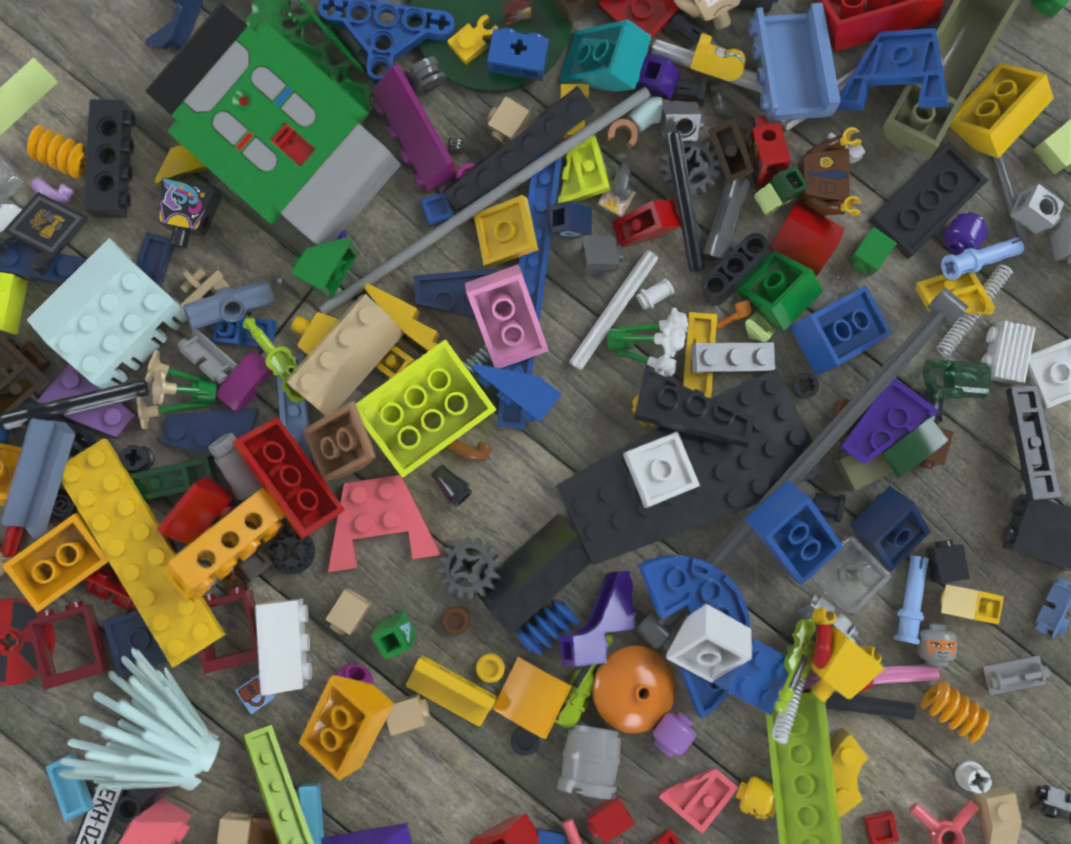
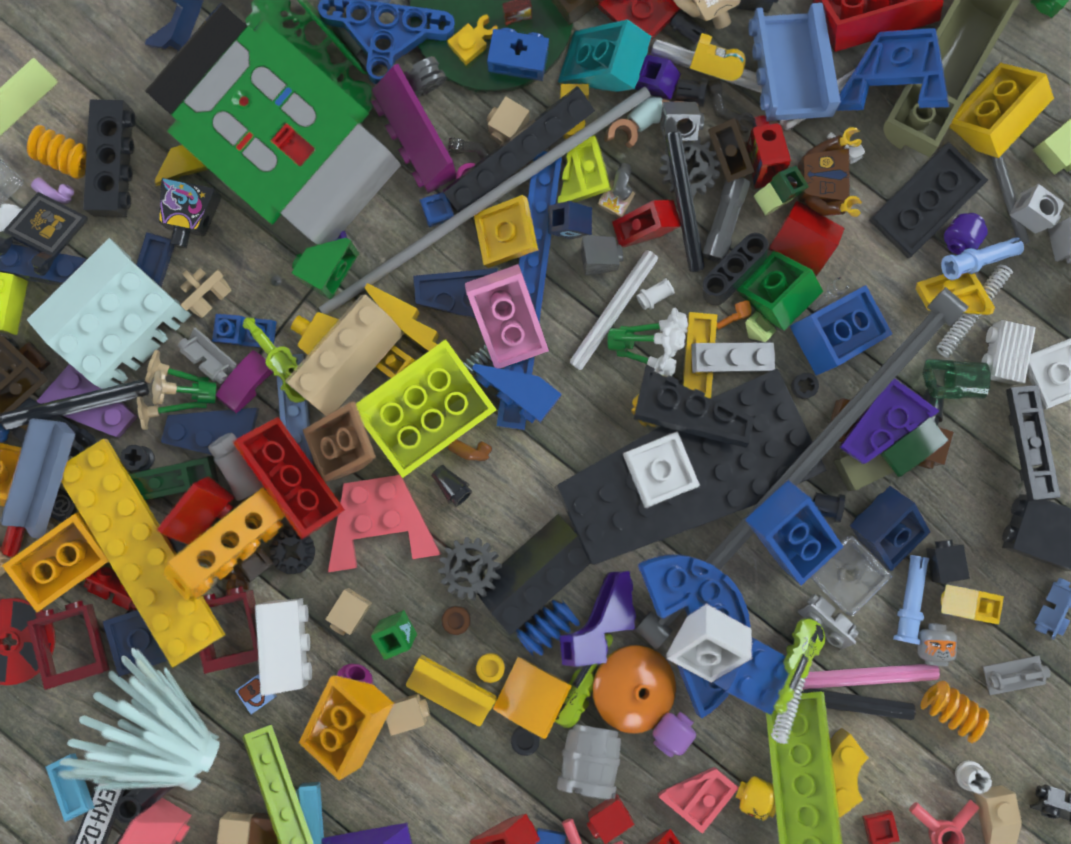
(213, 308): sand blue piece -> none
(841, 661): yellow torso -> none
(871, 252): green brick -> none

